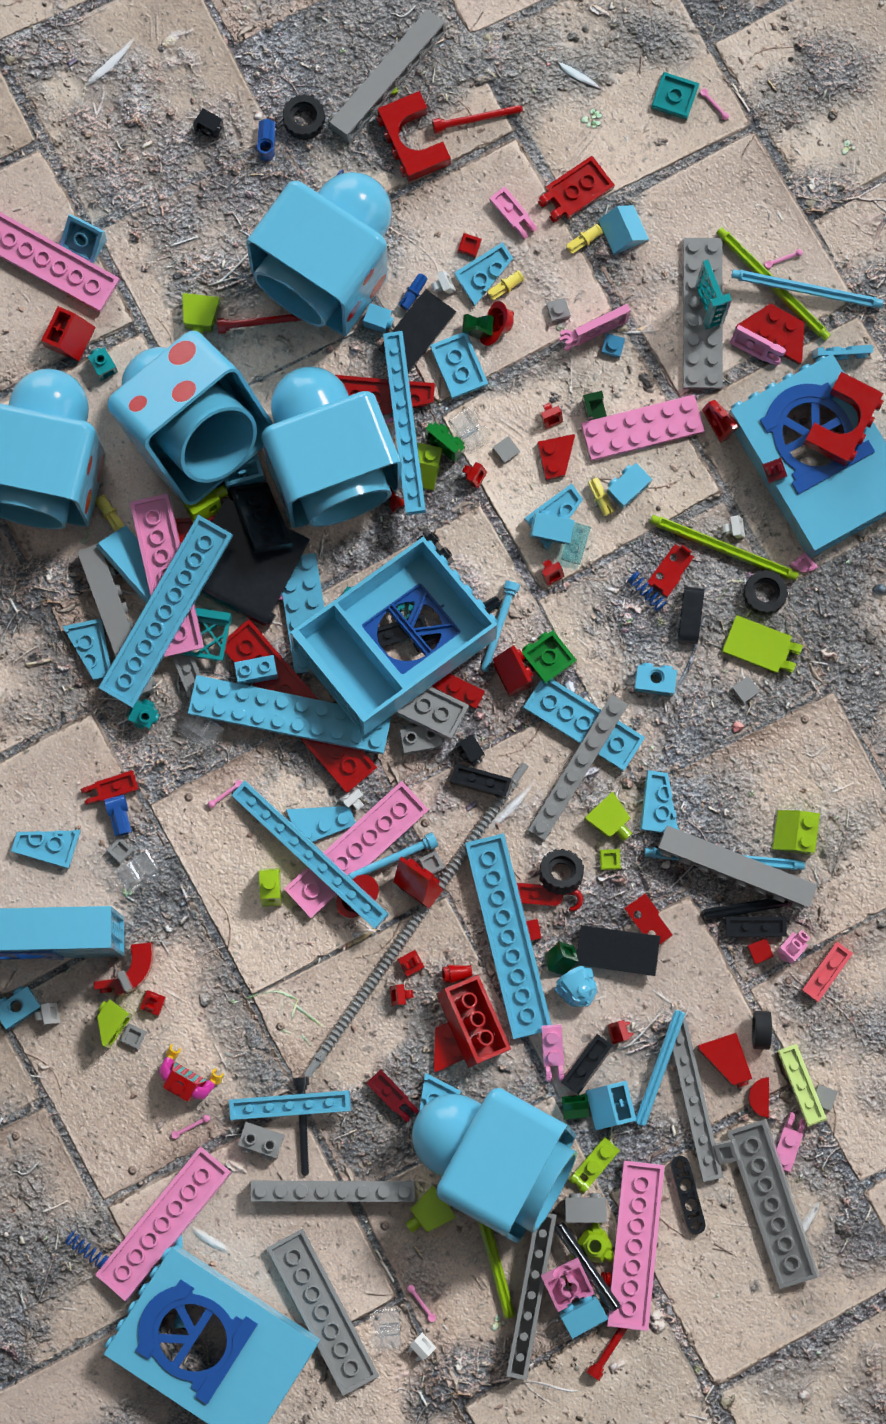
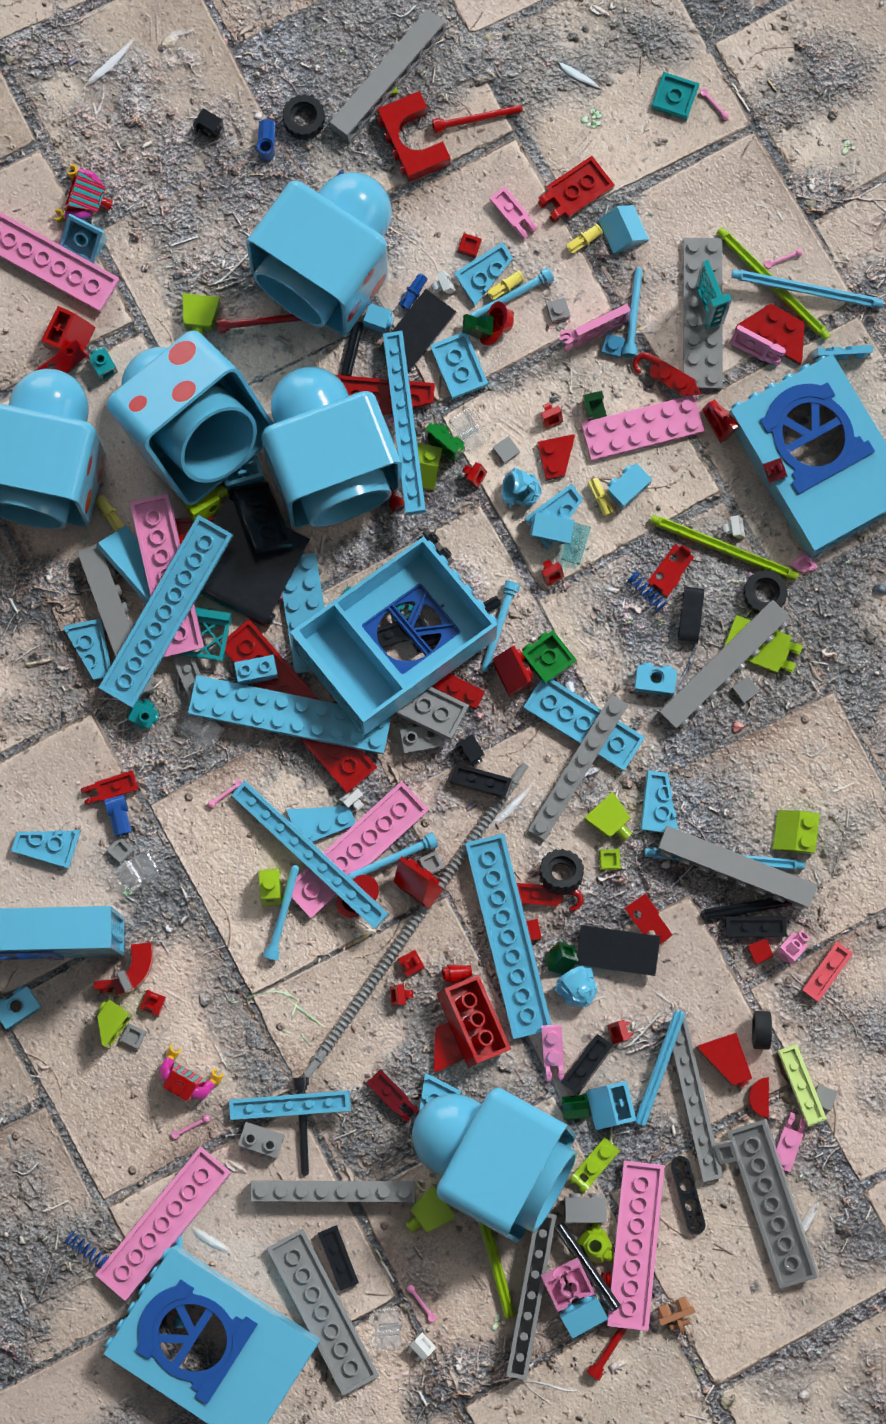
(48, 1014): white tile -> none
(65, 361): none -> red piece
(84, 195): none -> torso
(272, 951): none -> medium azure piece
(338, 1257): none -> black plate
(352, 349): none -> black axle
(520, 488): none -> medium azure helmet
(543, 277): none -> medium azure piece
(630, 349): none -> medium azure piece
(666, 1316): none -> nougat hips
(668, 375): none -> red plate
(723, 664): none -> light grey brick
(864, 401): red arch -> none

